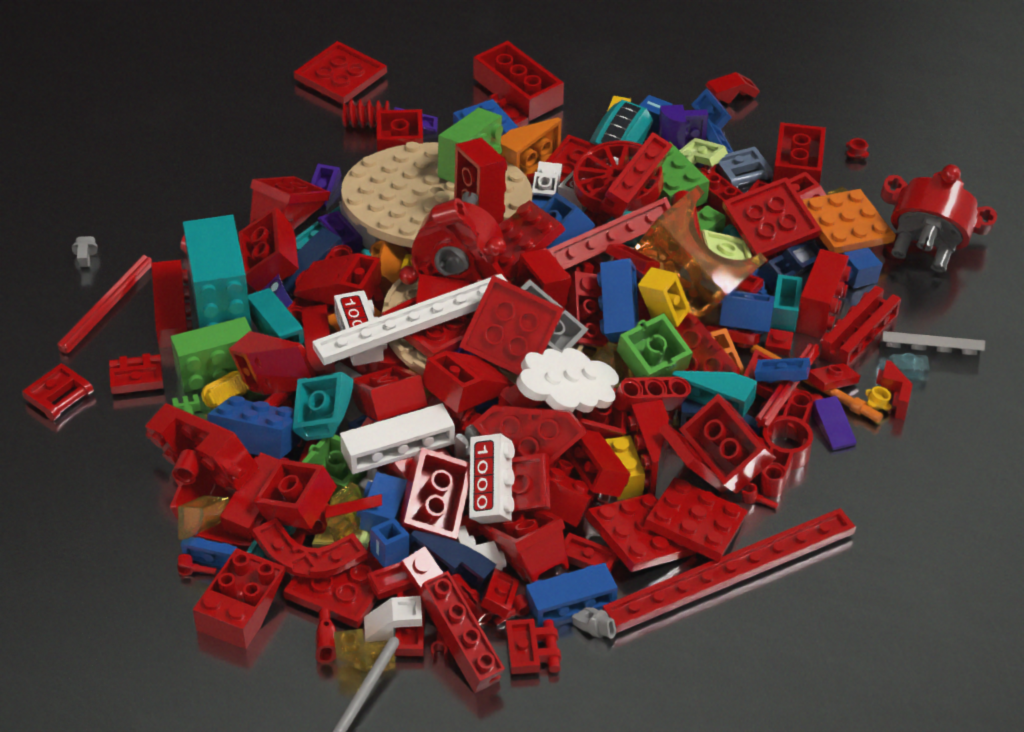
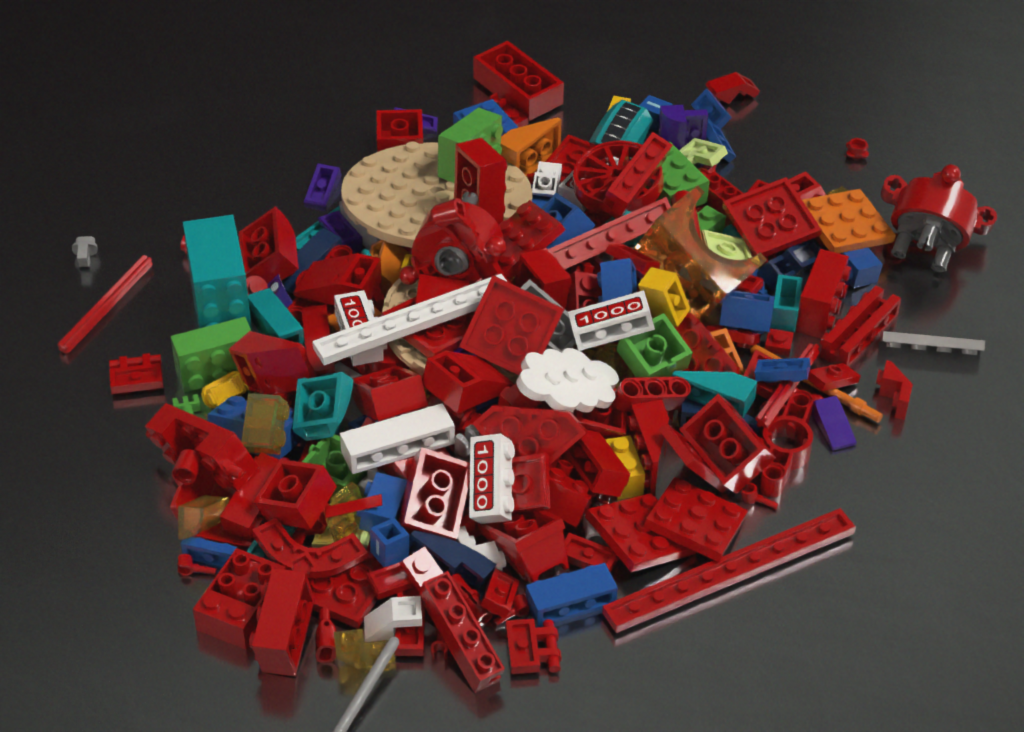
(54, 385): red plate -> none
(170, 300): red brick -> none
(255, 284): none -> red plate
(265, 423): none -> clear yellow brick
(282, 622): none -> red brick
(290, 194): red piece -> none
(340, 72): red plate -> none
(362, 113): red piece -> none
(595, 622): light grey piece -> none
(611, 320): none -> white brick
(741, 162): sand blue plate -> none
(799, 150): red brick -> none
(878, 398): yellow plate -> none
(912, 366): clear light blue piece -> none

